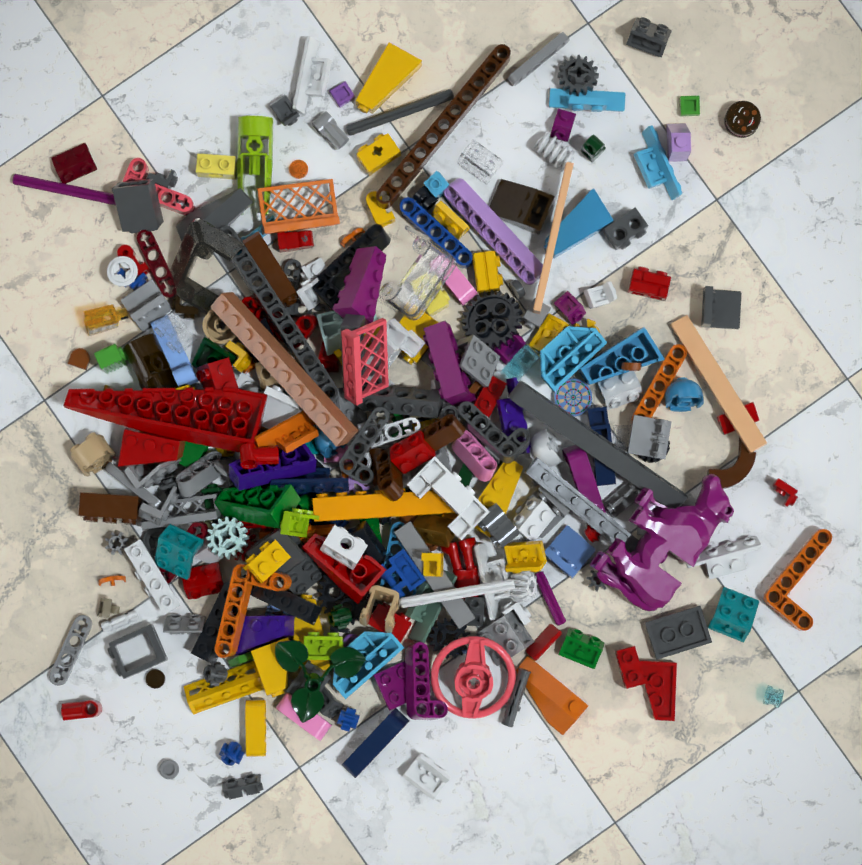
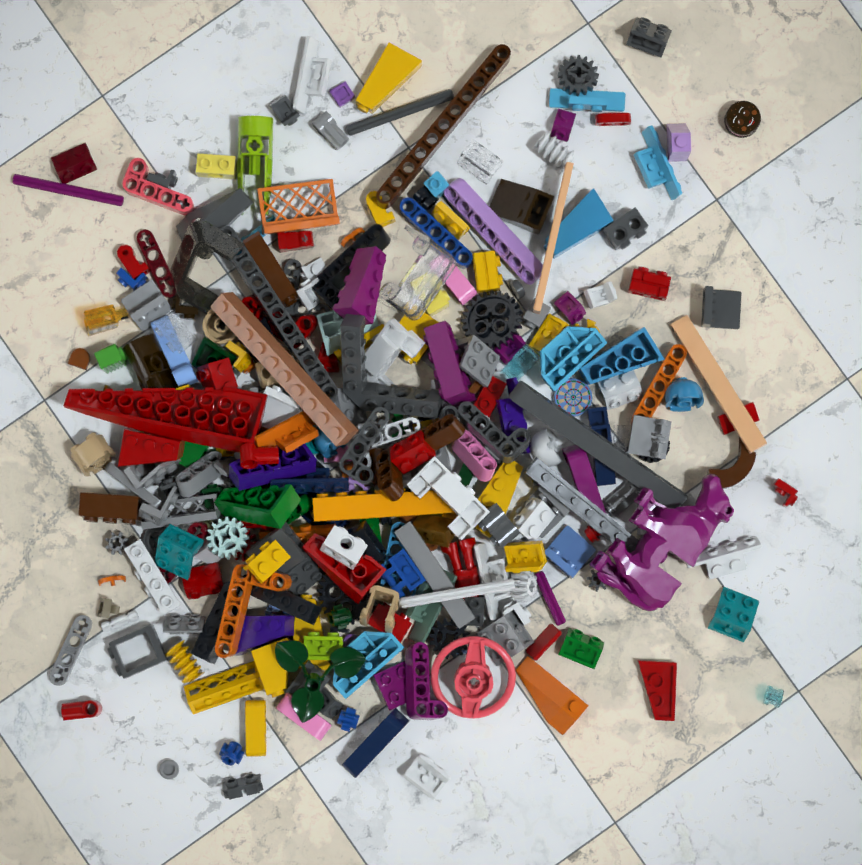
(114, 267): white gear -> none
(138, 205): dark grey brick -> none
(155, 678): dark brown piece -> none
(184, 662): none -> yellow piece
(215, 673): dark grey gear -> none
(240, 659): bright green tile -> none
(296, 522): lime bracket -> none
(298, 169): clear orange piece -> none
(353, 363): coral fence -> none
(373, 162): yellow brick -> none
(432, 564): yellow panel -> none
(513, 705): dark grey pin -> none
(538, 59): light grey beam -> none
(593, 148): dark green leg -> none
(613, 119): none -> red beam
(629, 667): red brick -> none
(631, 366): dark orange tile -> none
(678, 632): dark grey plate -> none
(689, 105): bright green tile -> none
(794, 578): orange beam -> none

